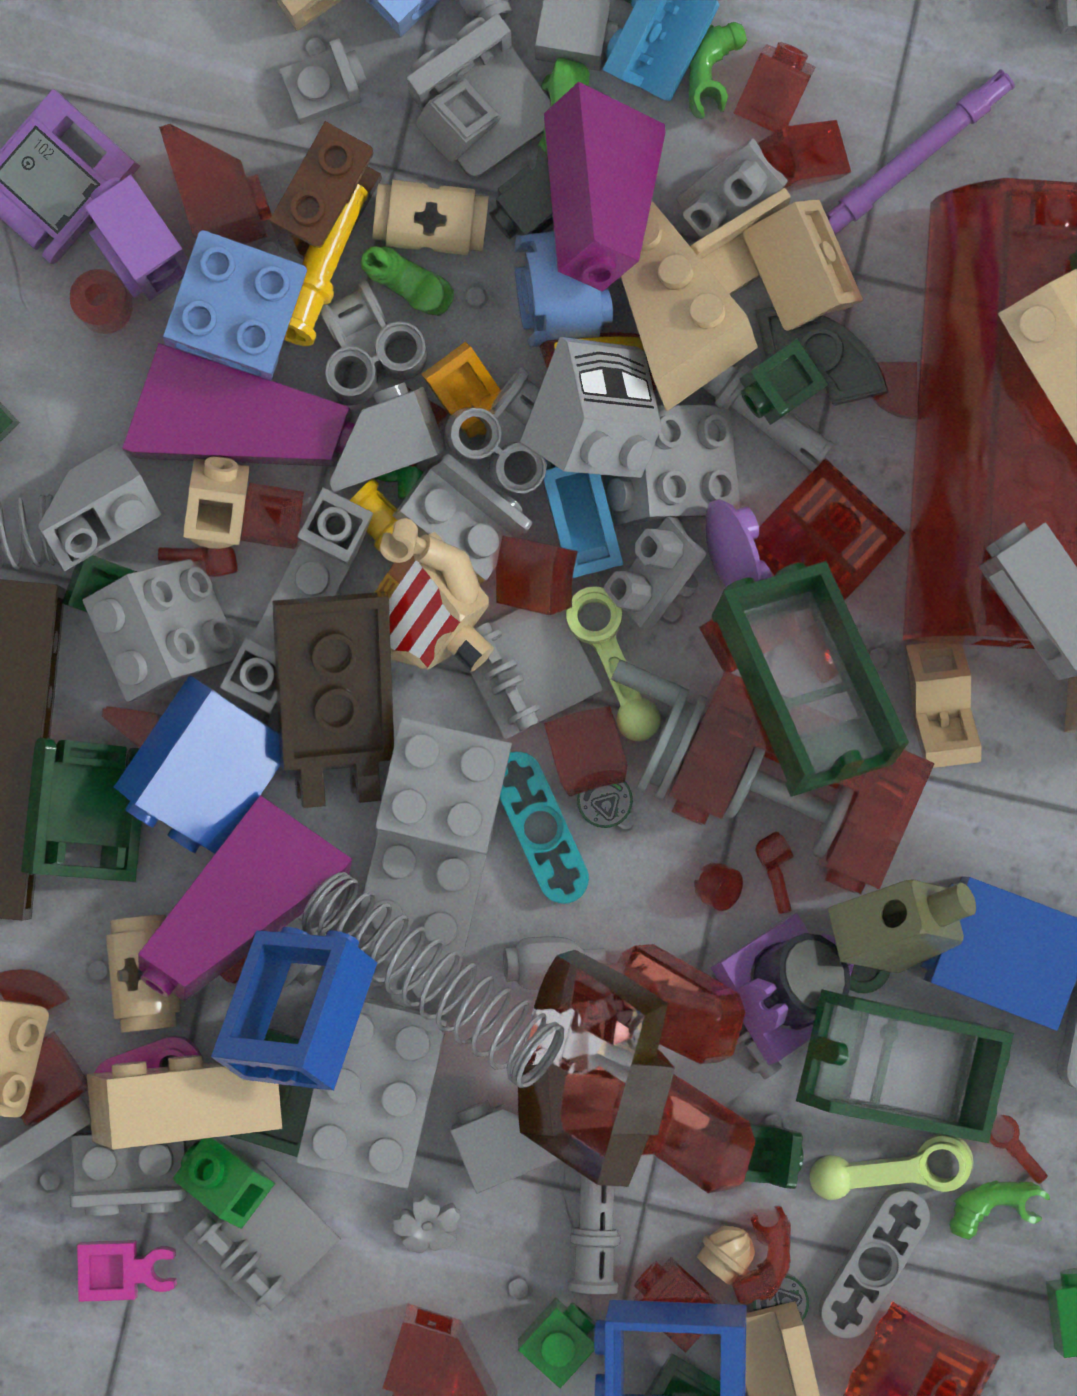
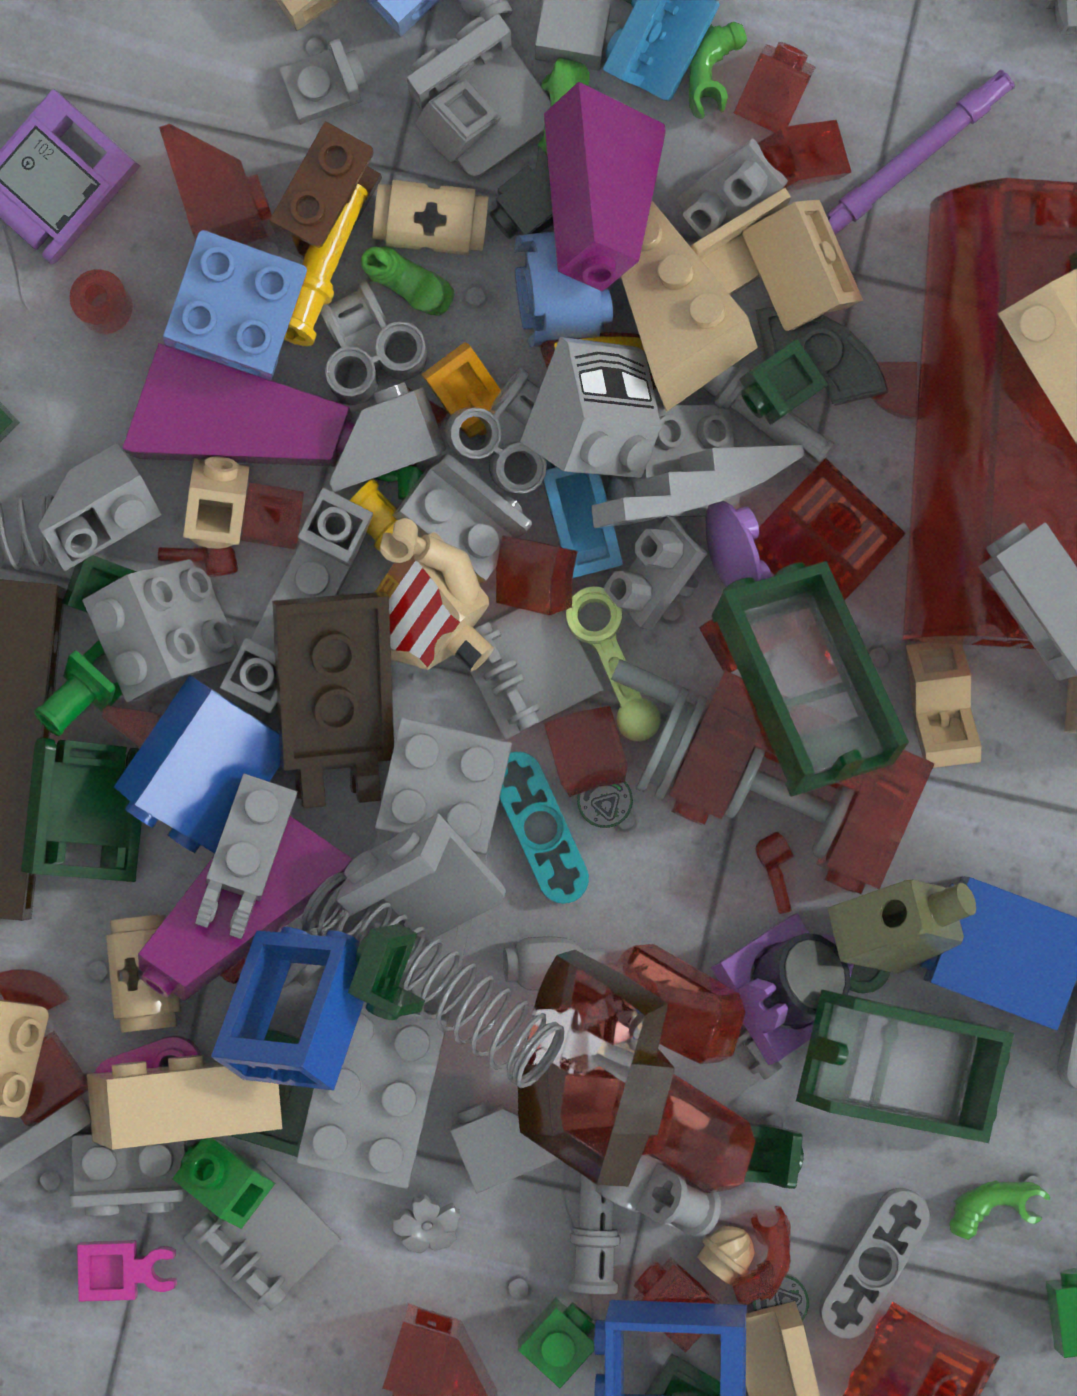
(82, 688): none -> green bracket
(135, 238): medium lavender brick -> none
(247, 849): none -> light grey hinge
(380, 969): none -> dark green bracket
(425, 876): none -> light grey bracket
(666, 1198): none -> light grey piece
(703, 480): none -> light grey slope
(728, 891): clear red hinge -> none
(835, 1177): yellowish green piece -> none
(1018, 1151): clear red hand -> none

